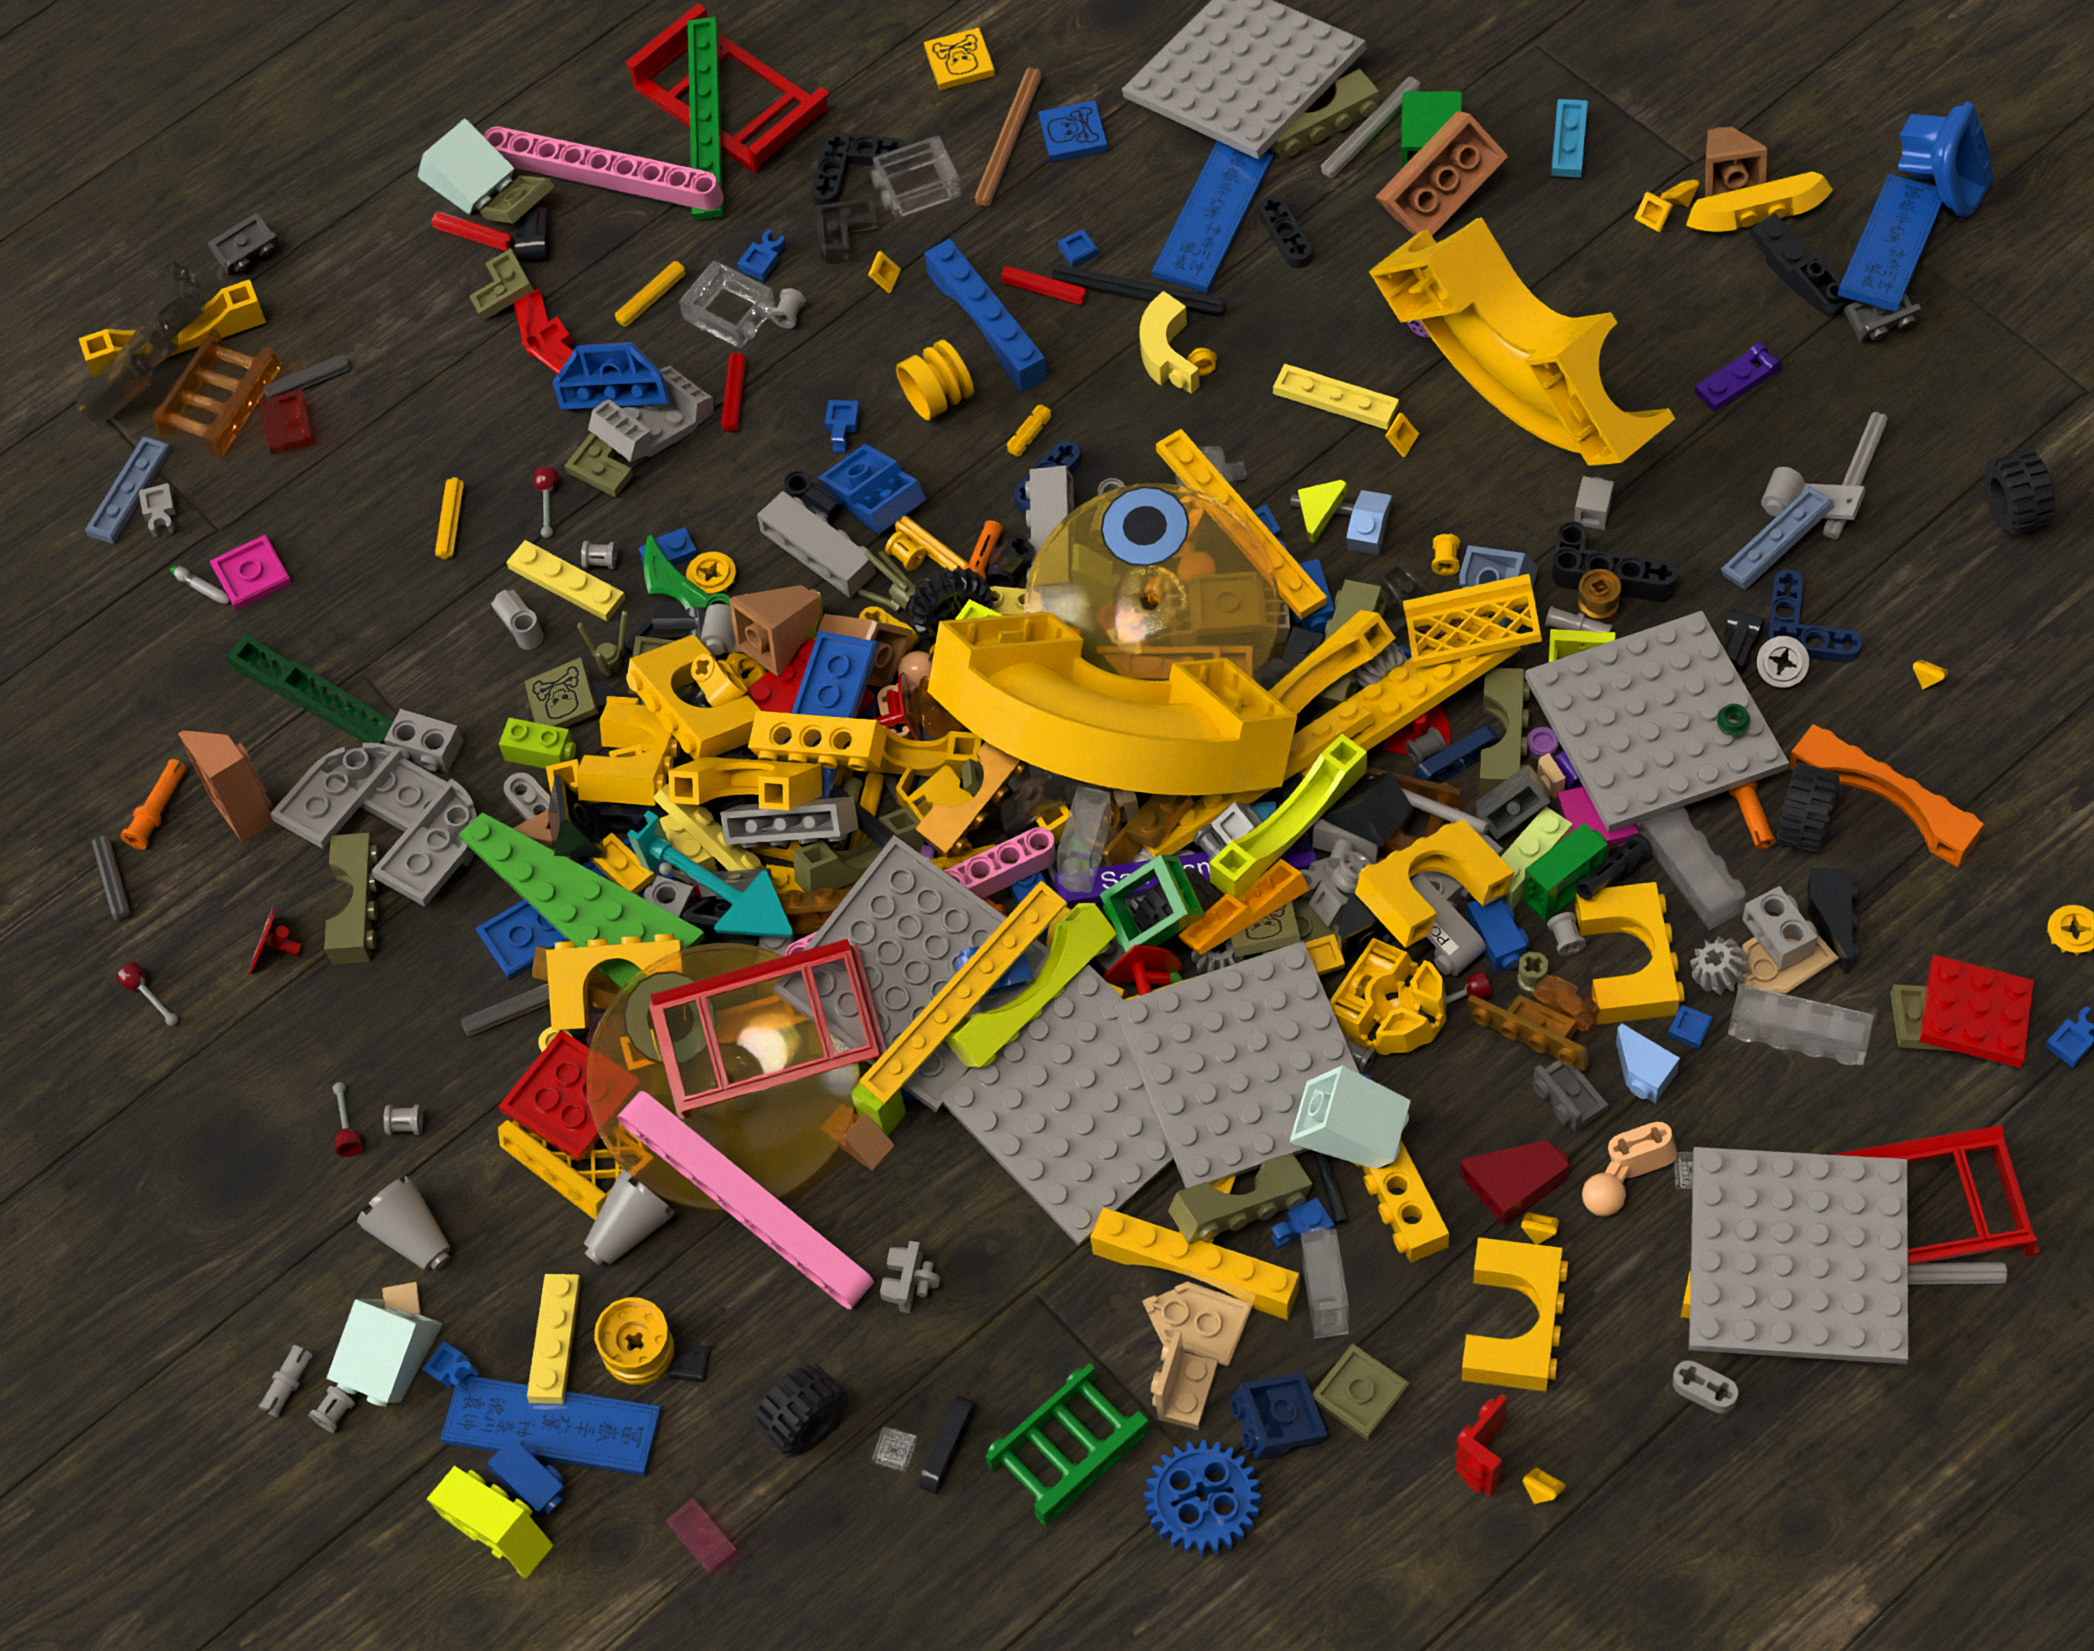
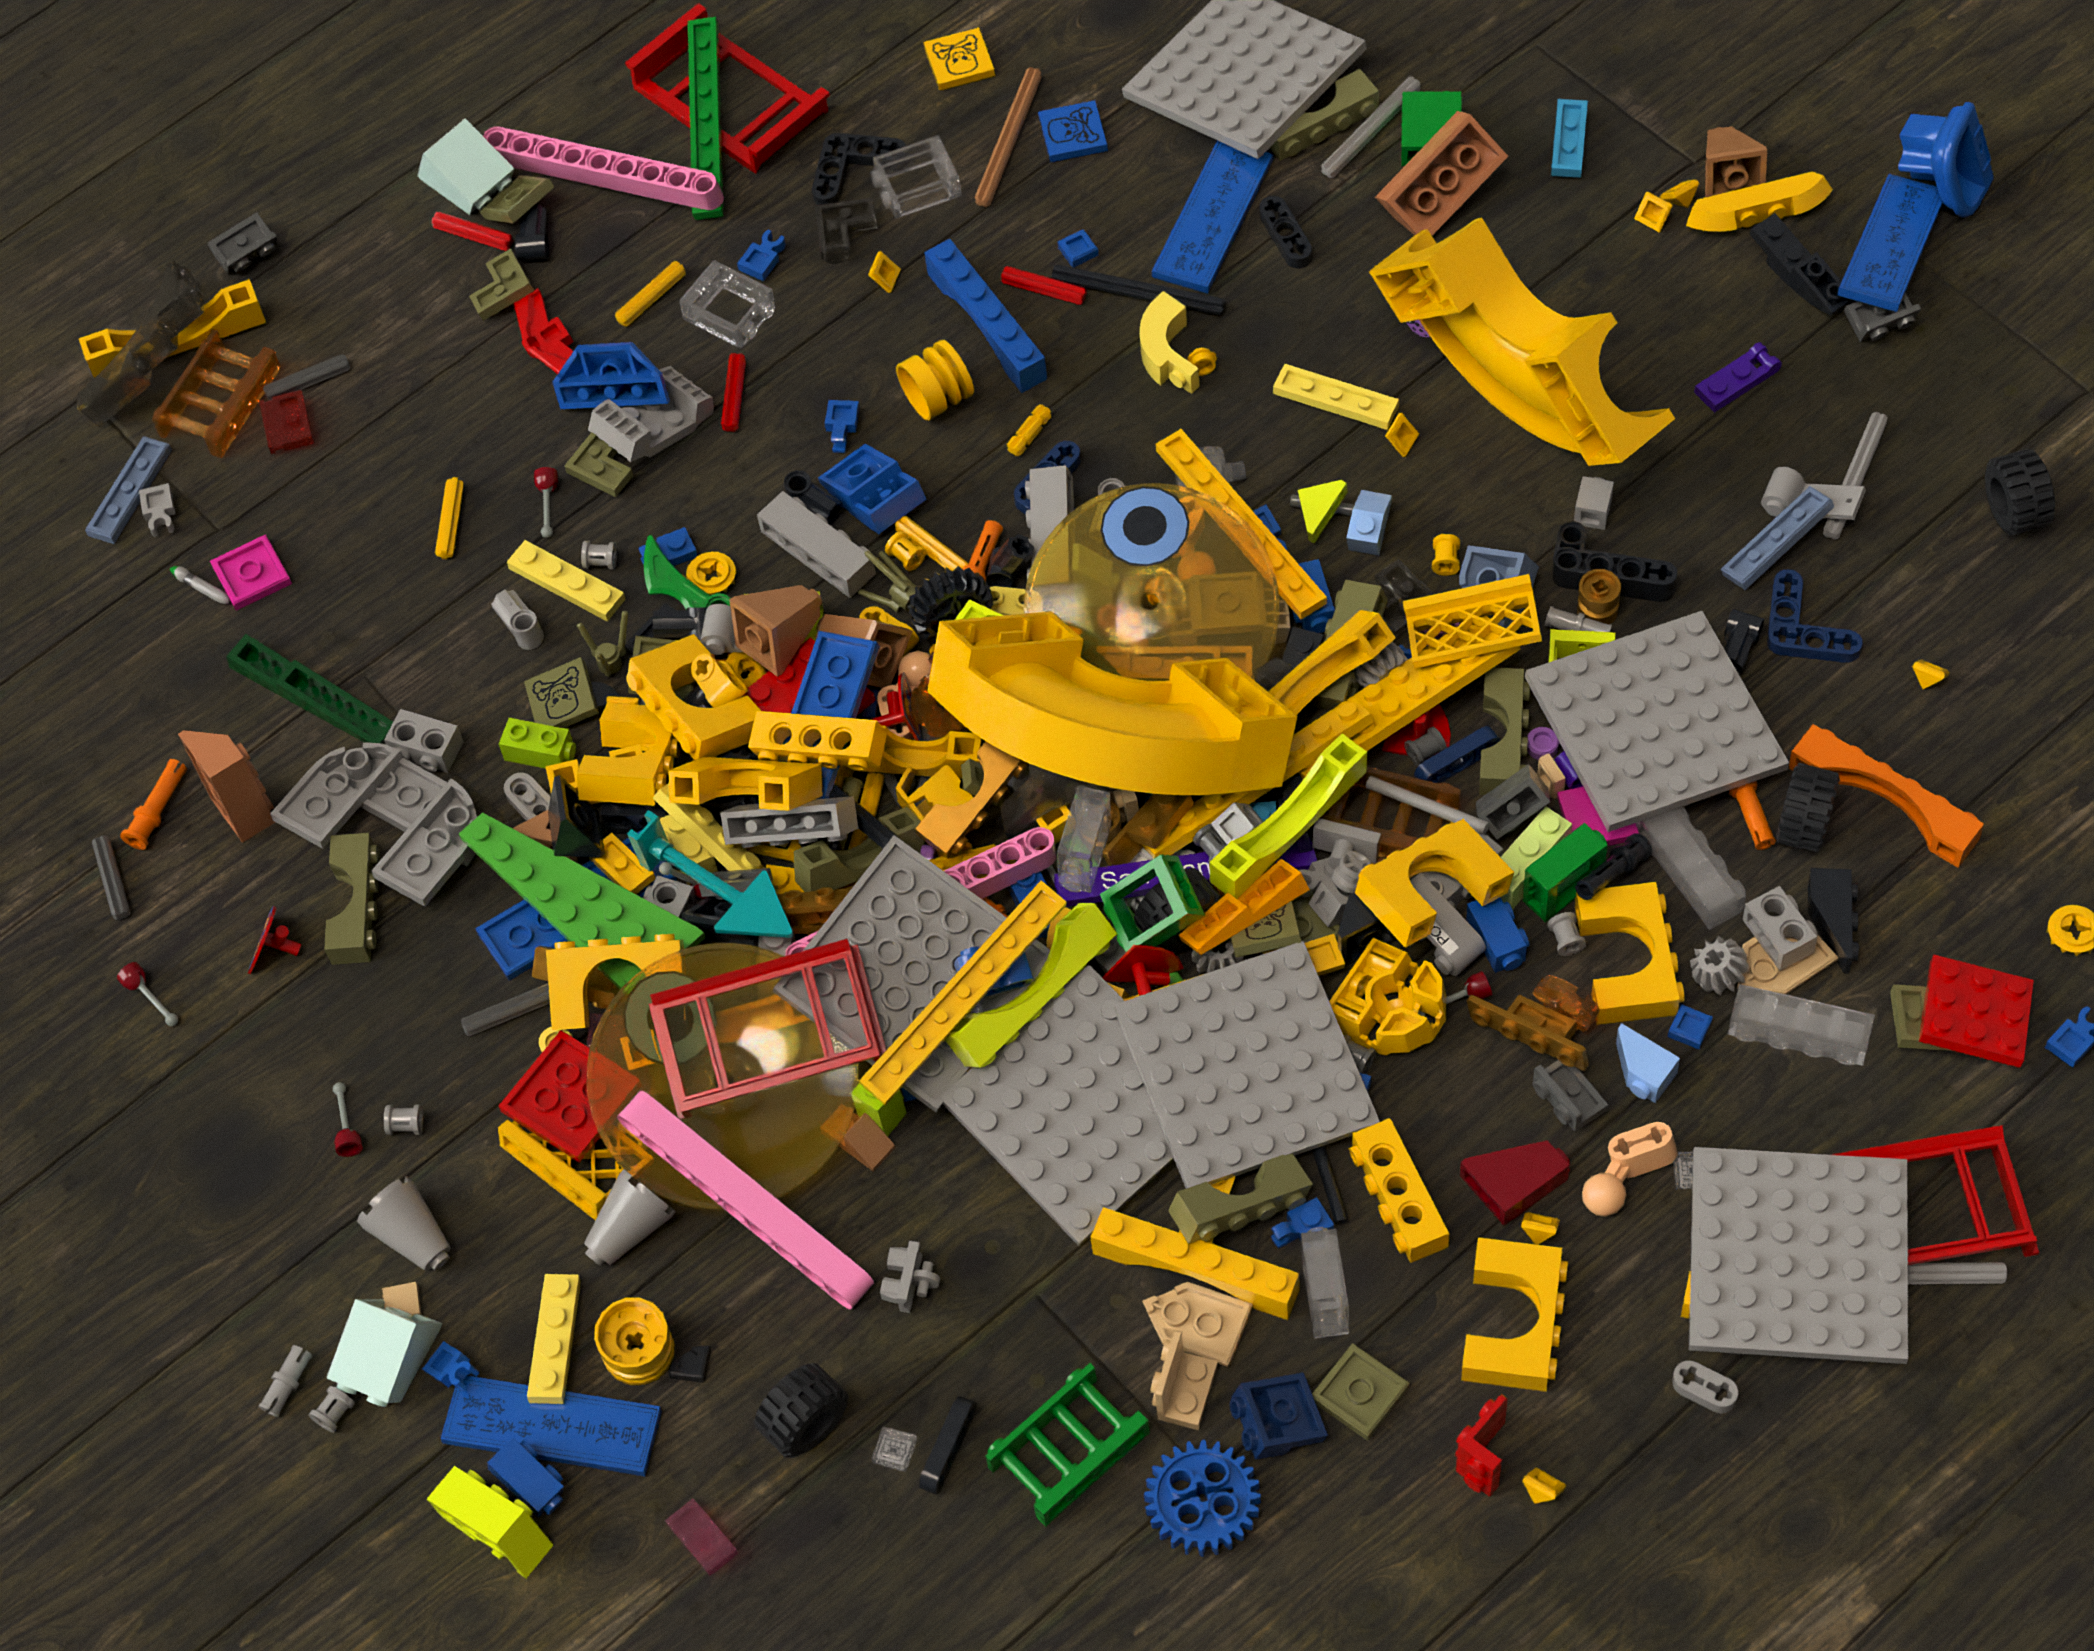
(788, 308): light grey bush -> none
(1351, 1118): light aqua slope -> none
(1373, 809): black slope -> none
(1531, 969): olive bush -> none
(1733, 712): dark green plate -> none
(1796, 655): light grey gear -> none

